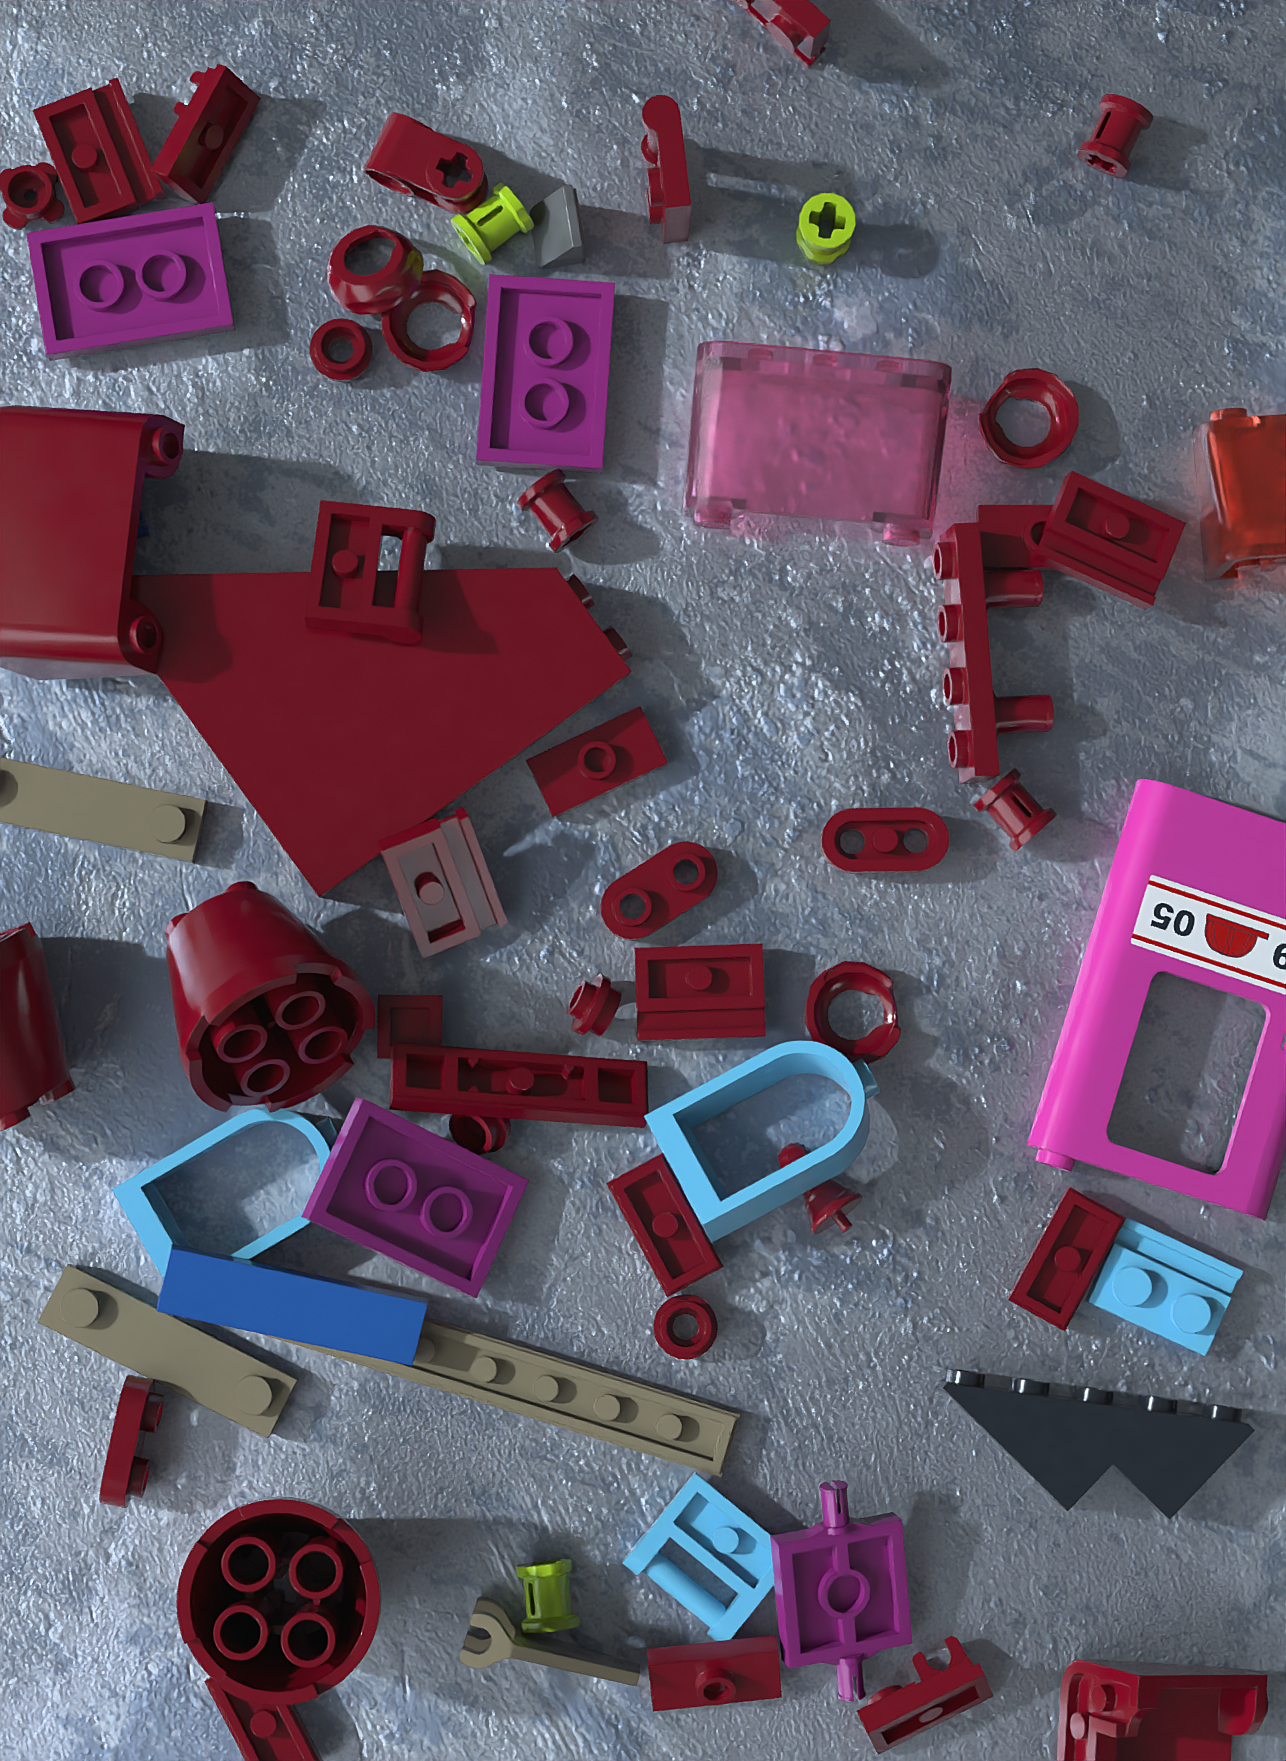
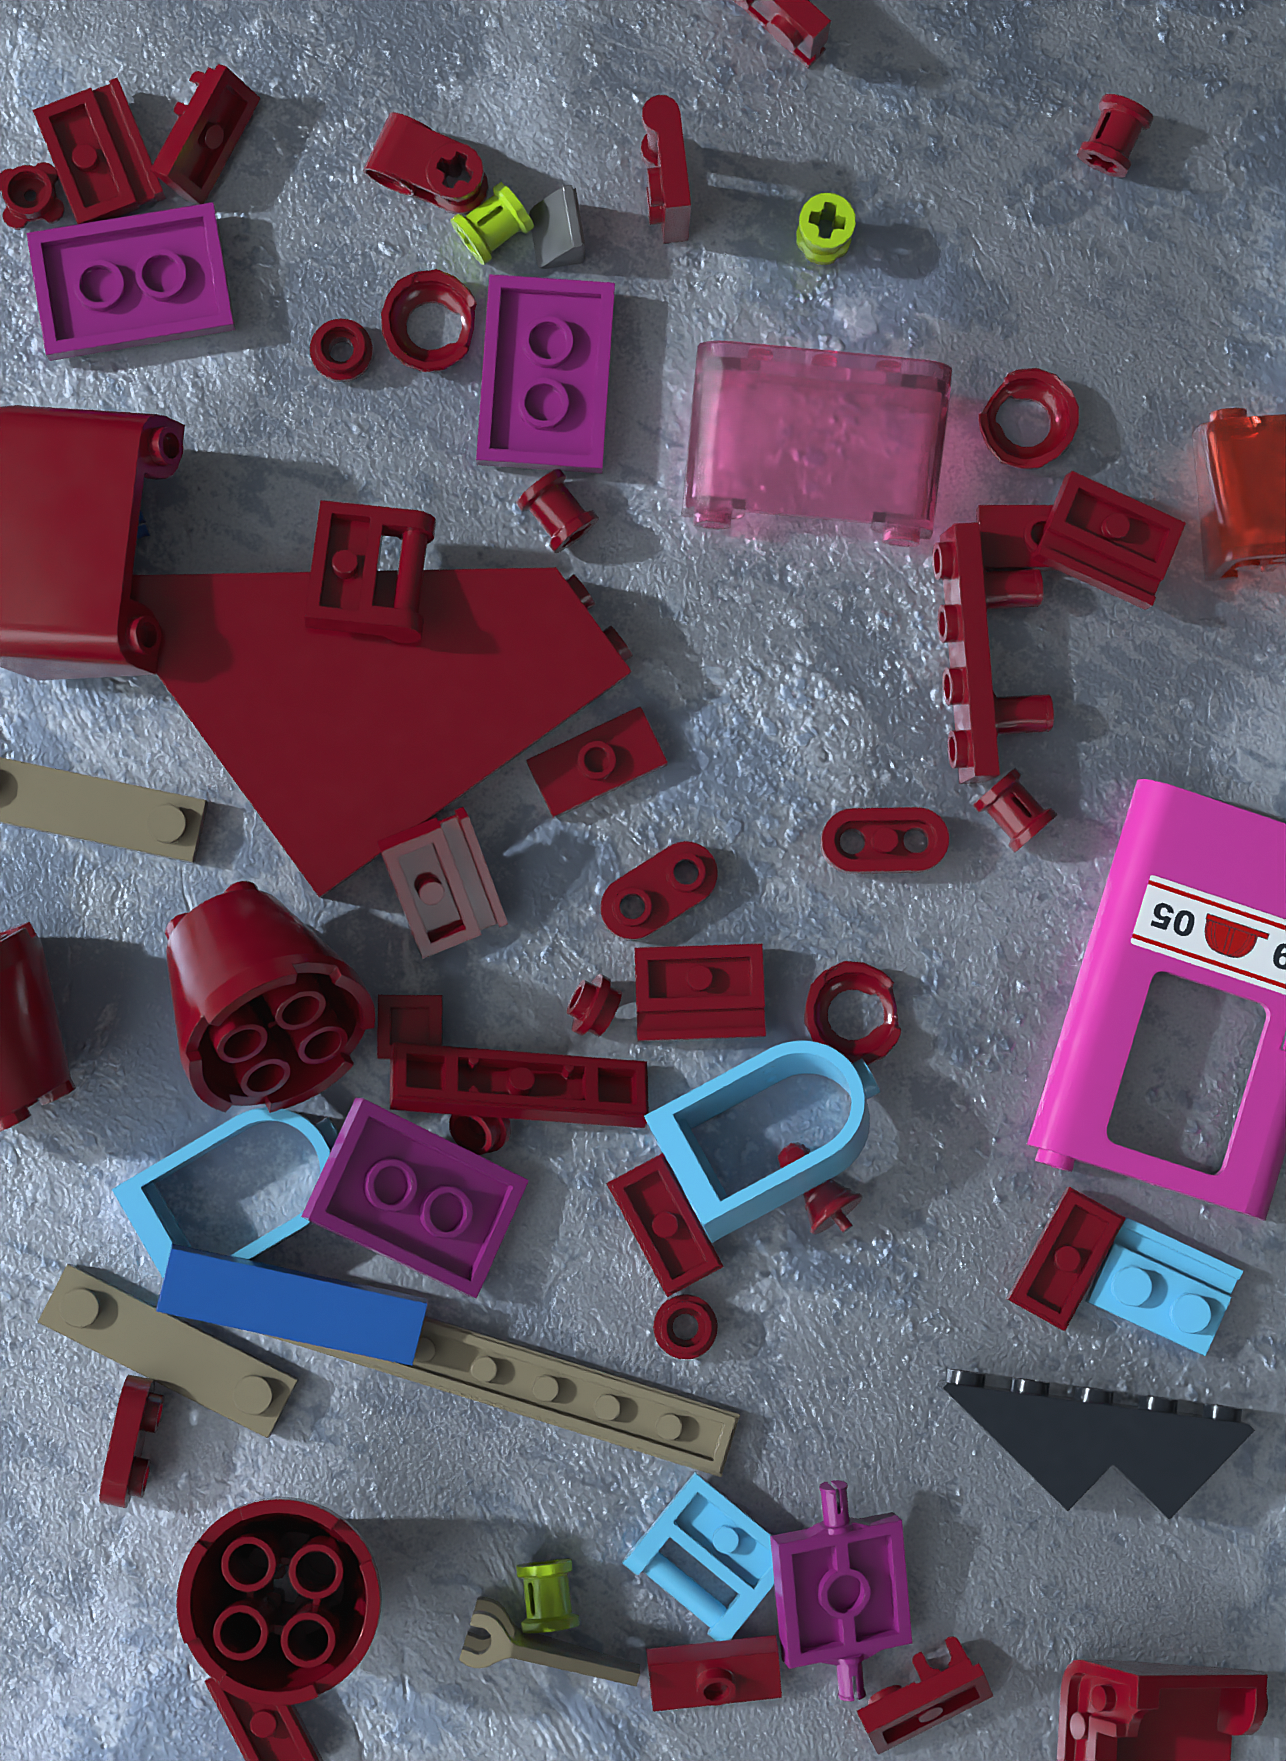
(379, 290): dark red piece -> none

